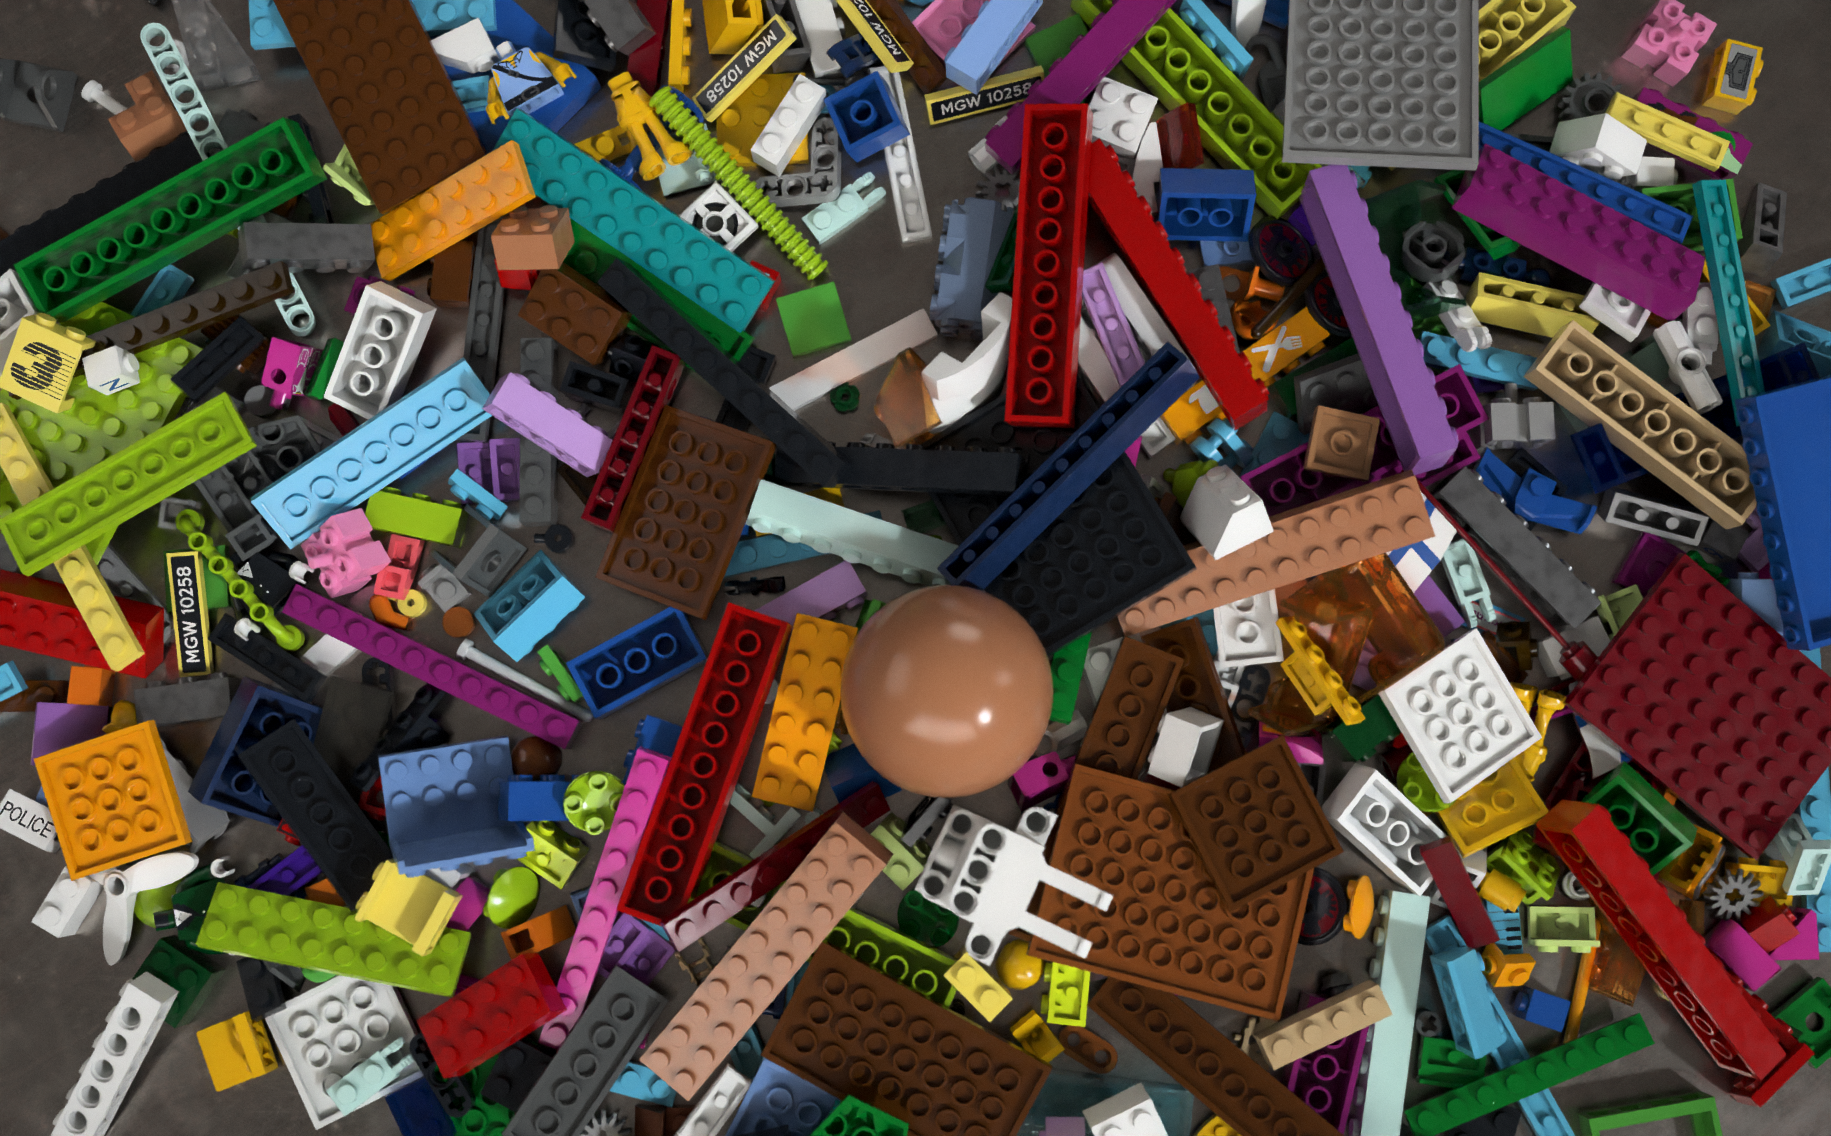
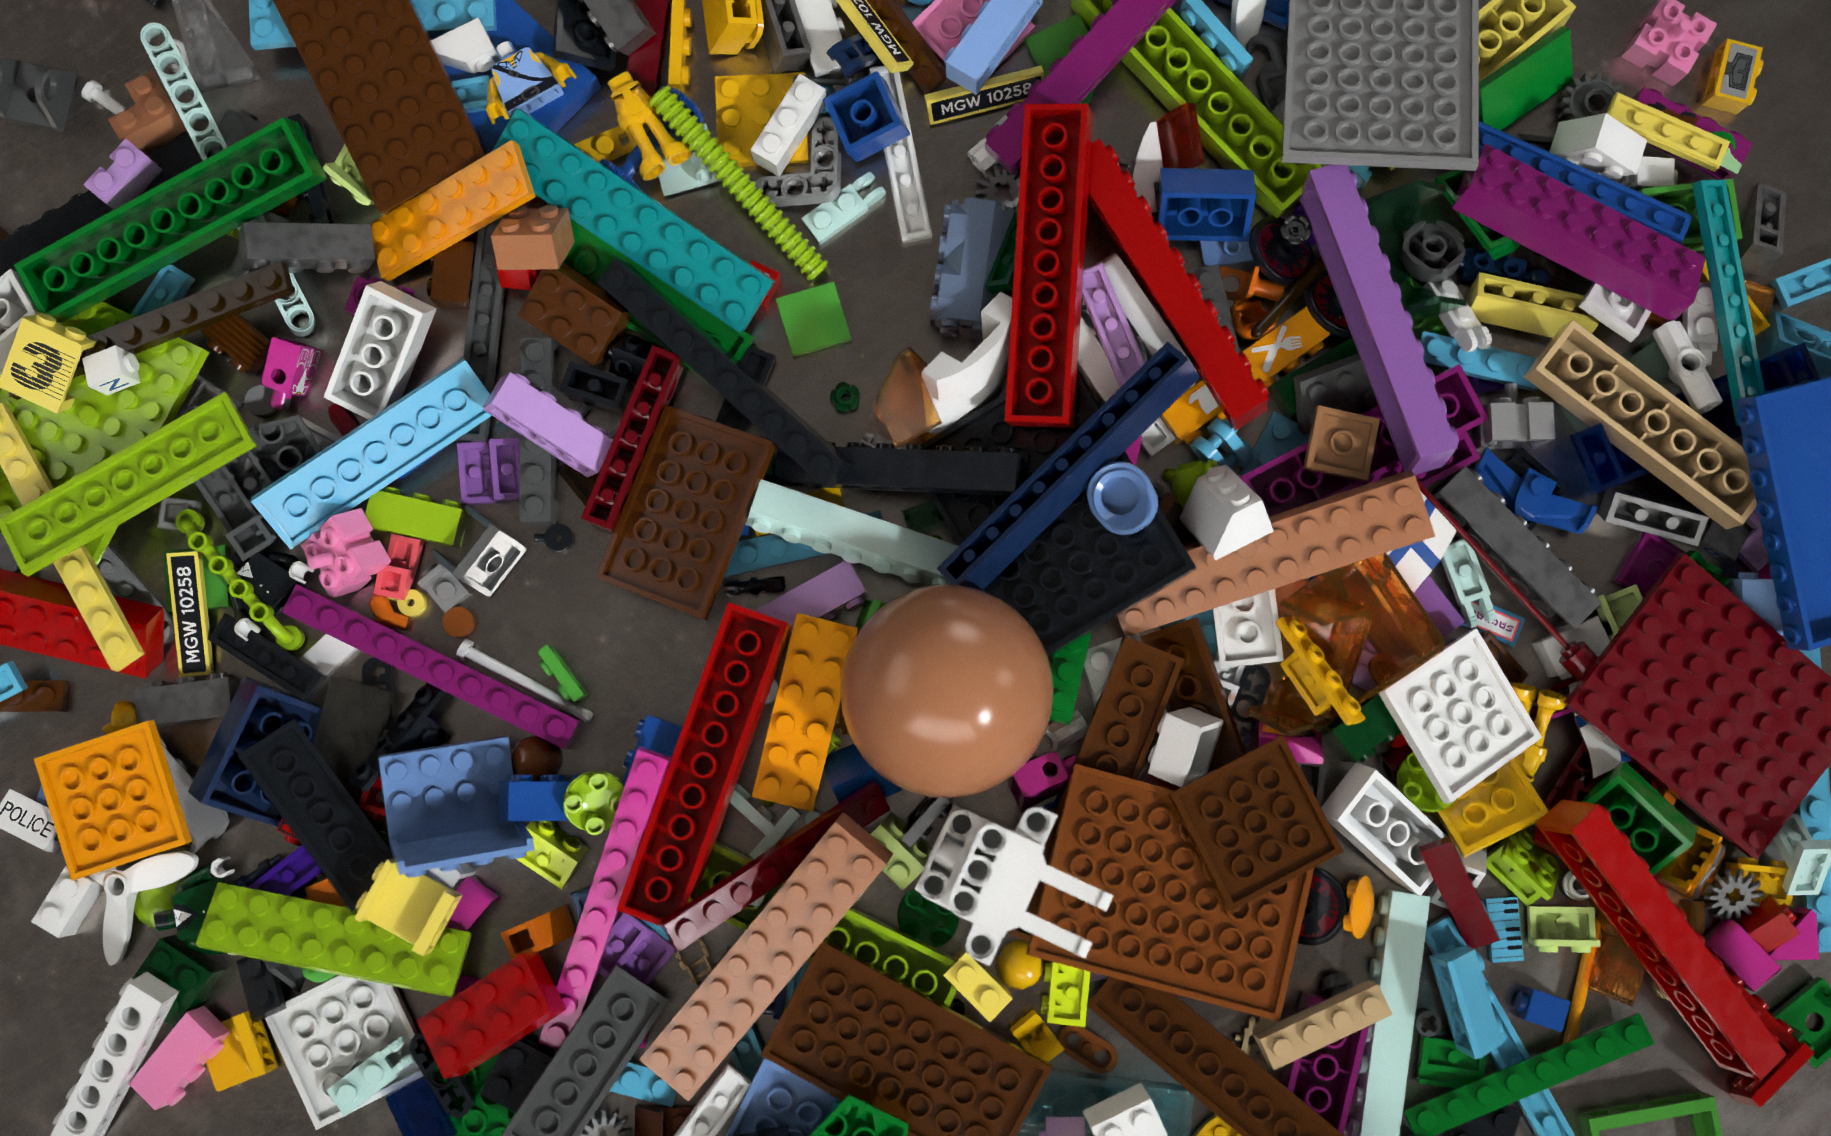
(65, 725): medium lavender slope -> none
(91, 686): orange brick -> none
(125, 177): none -> lavender brick
(180, 1058): none -> bright pink brick
(217, 359): black plate -> none
(324, 369): green plate -> none
(486, 503): medium azure plate -> none
(512, 897): lime dish -> none
(528, 606): medium azure slope -> none
(637, 662): blue brick -> none
(724, 223): white piece -> none
(744, 68): tile -> none
(855, 360): white tile -> none
(1120, 116): white piece -> none
(1122, 498): none -> medium blue piece
(1292, 221): none -> black plate
(1501, 890): yellow brick -> none
(1506, 969): light orange bracket -> none
(1518, 635): dark brown bracket -> none

